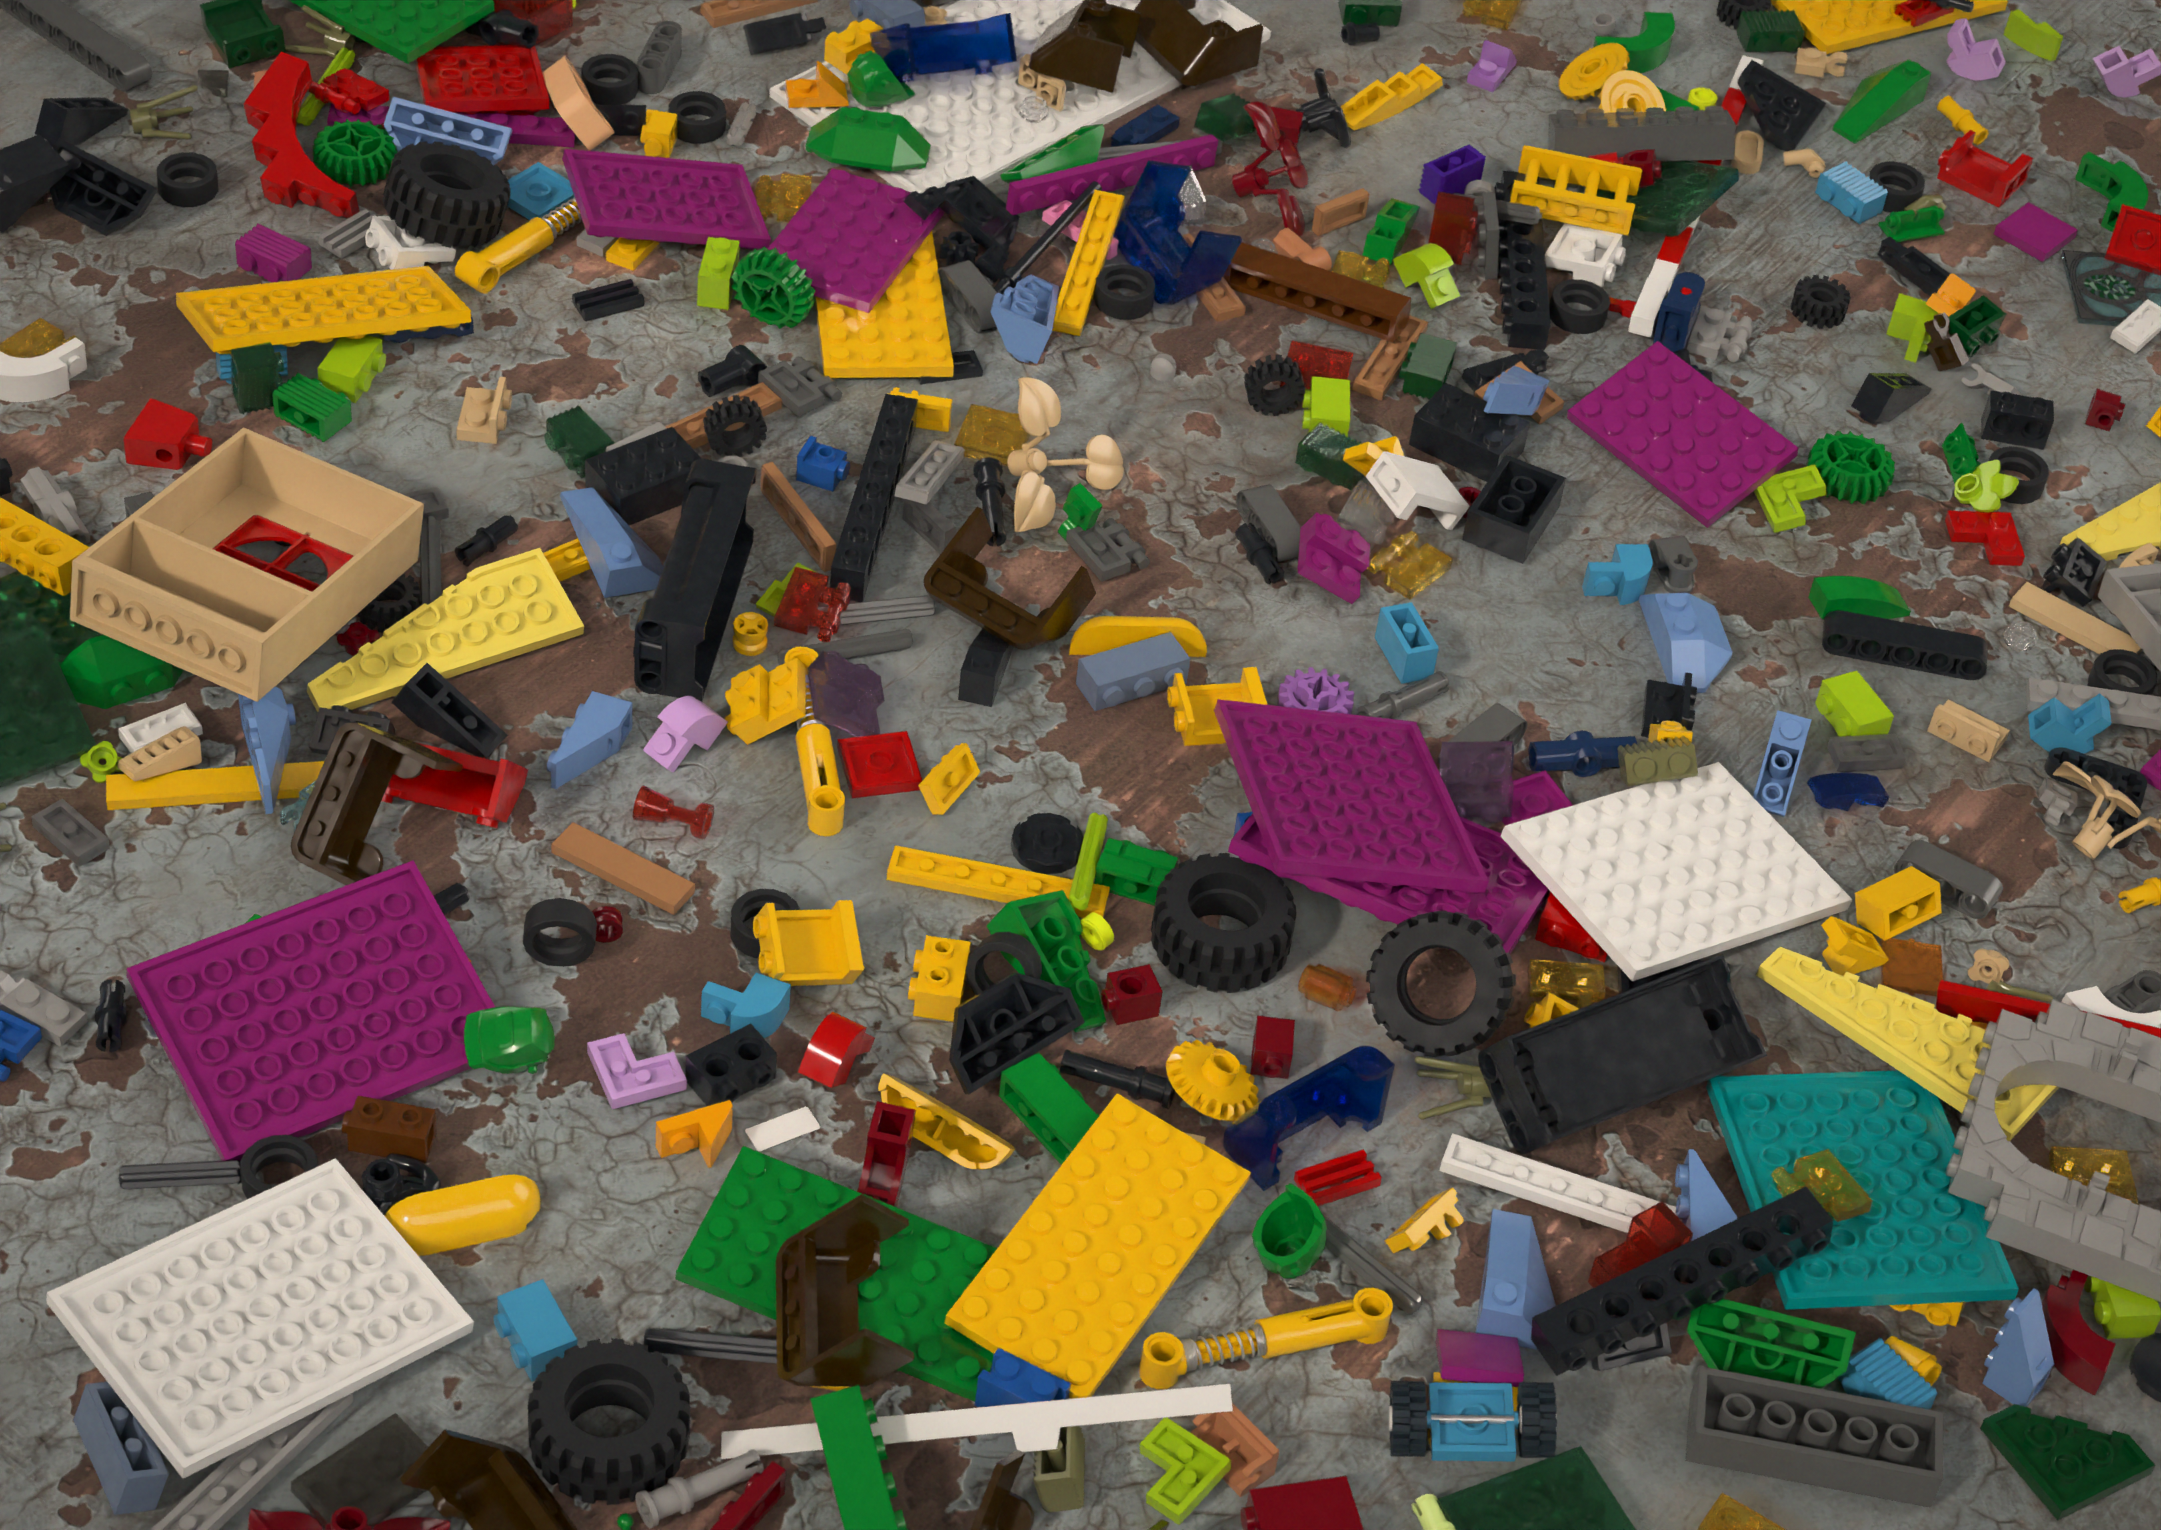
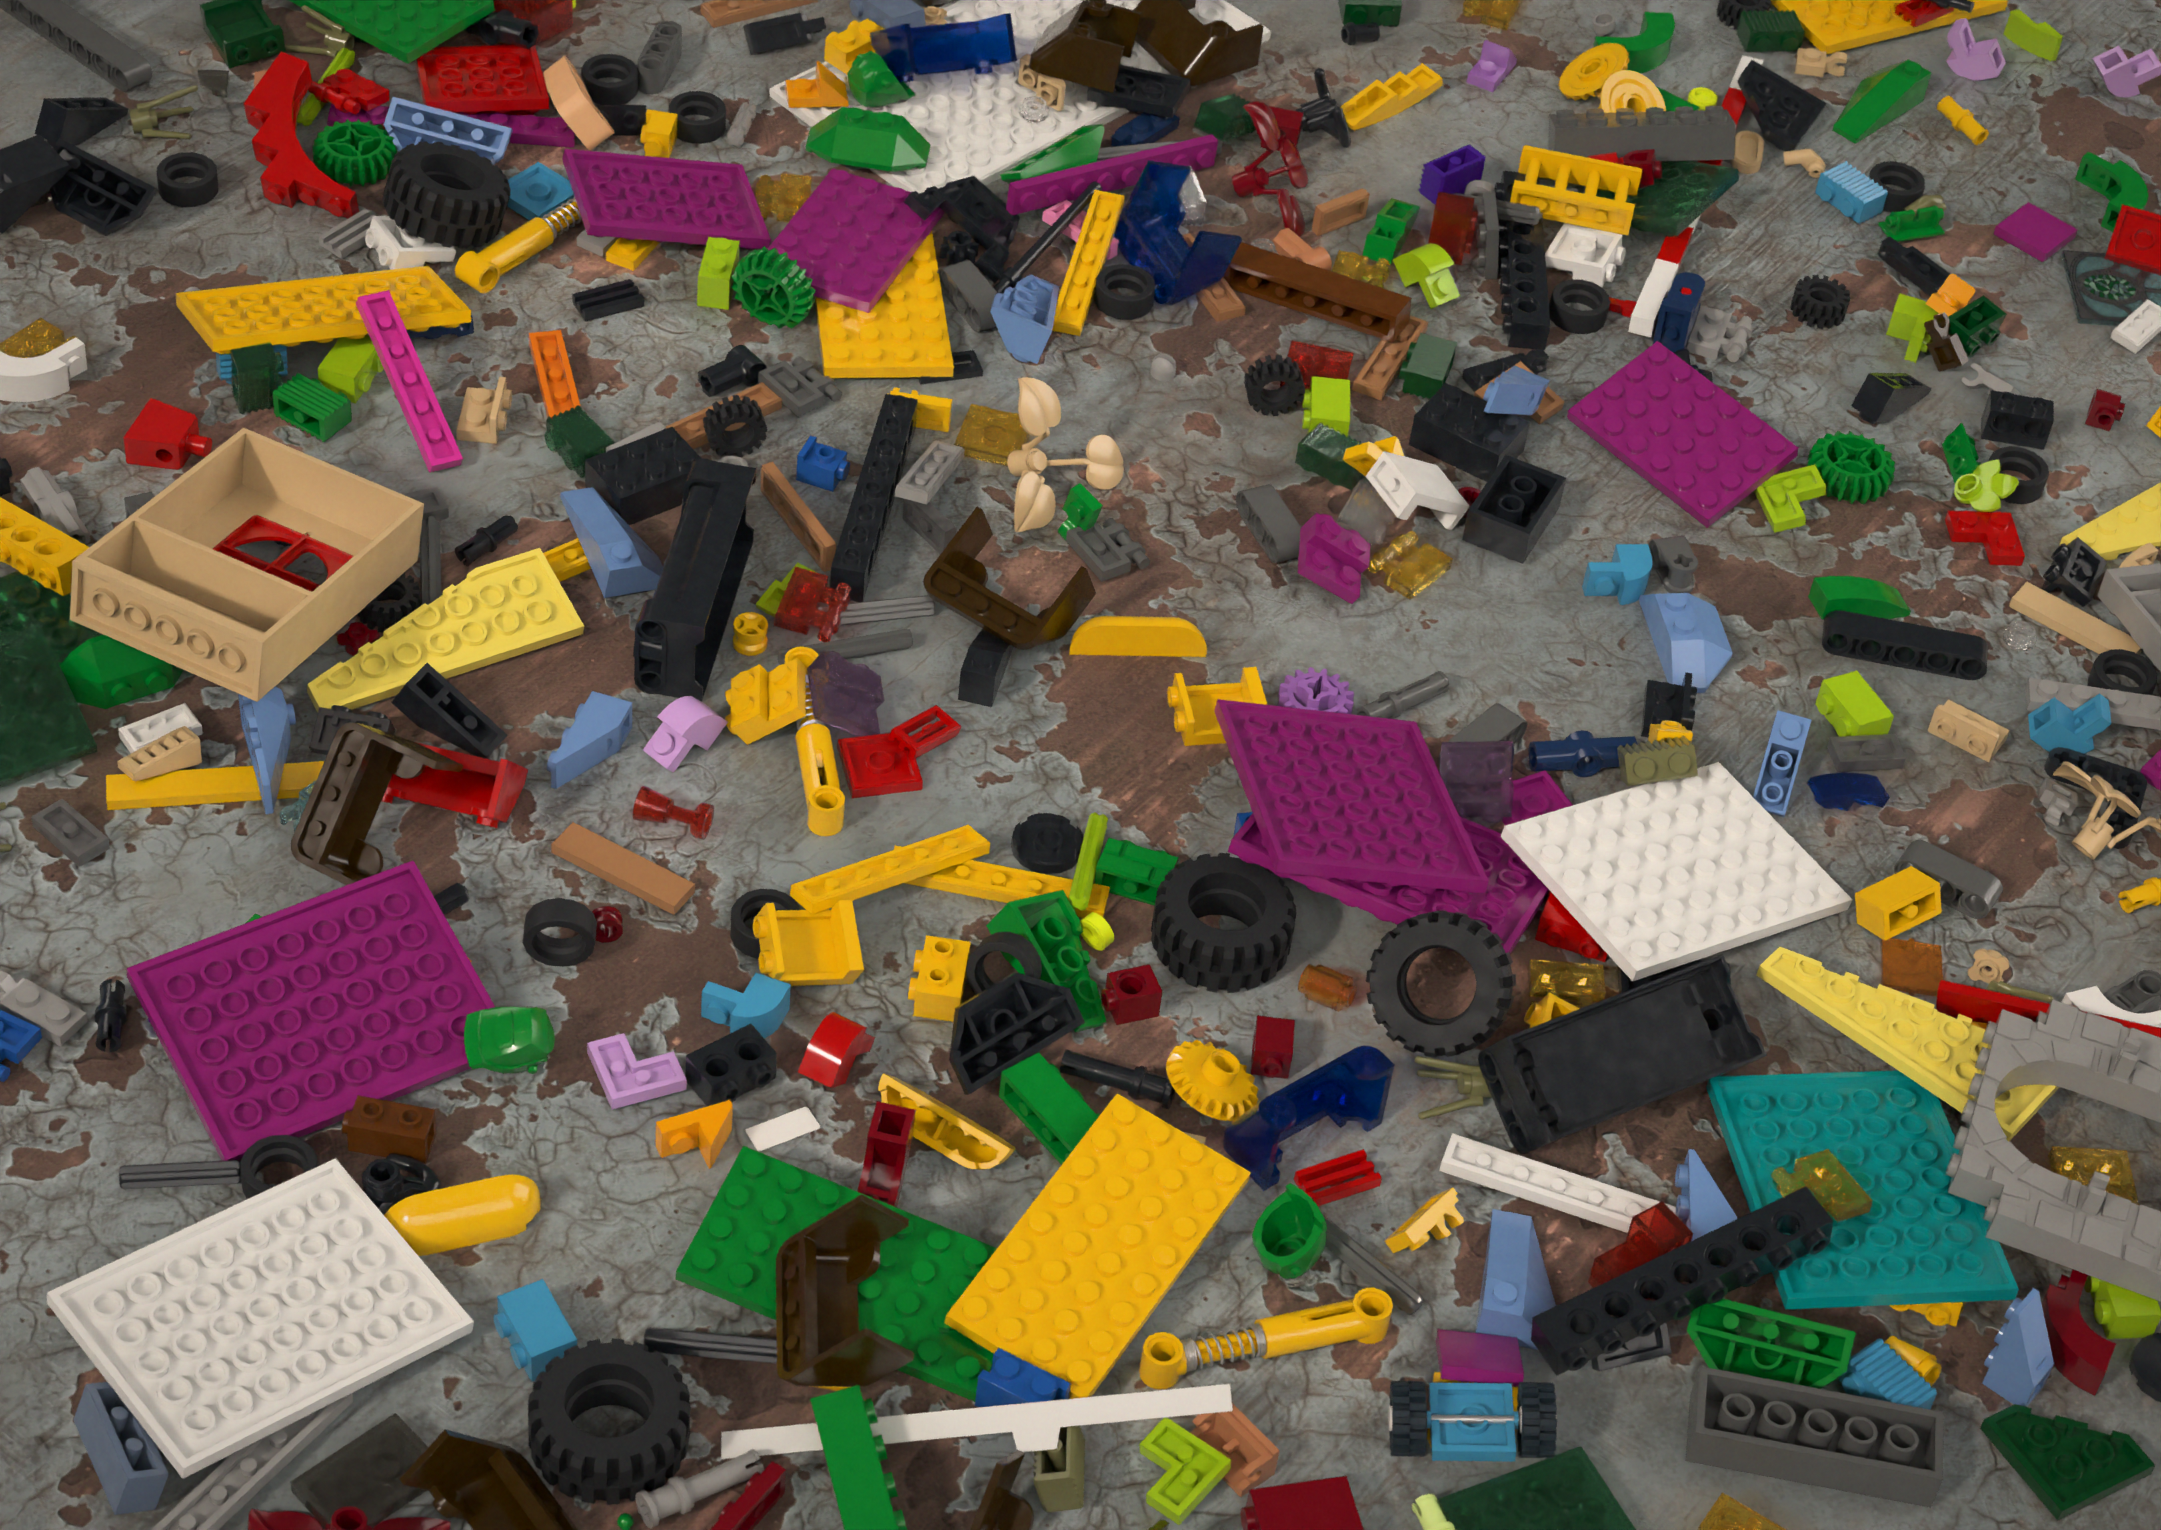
(105, 751): lime plate -> none
(272, 255): magenta brick -> none
(409, 381): none -> dark pink plate
(553, 372): none -> orange plate
(890, 869): none -> yellow tile
(930, 735): none -> red tile
(949, 779): yellow plate -> none
(990, 491): black pin -> none
(1131, 671): sand blue brick -> none
(1144, 92): none -> black plate
(1259, 553): black pin -> none
(1406, 642): dark azure brick -> none
(1851, 948): yellow slope -> none
(1981, 172): red panel -> none

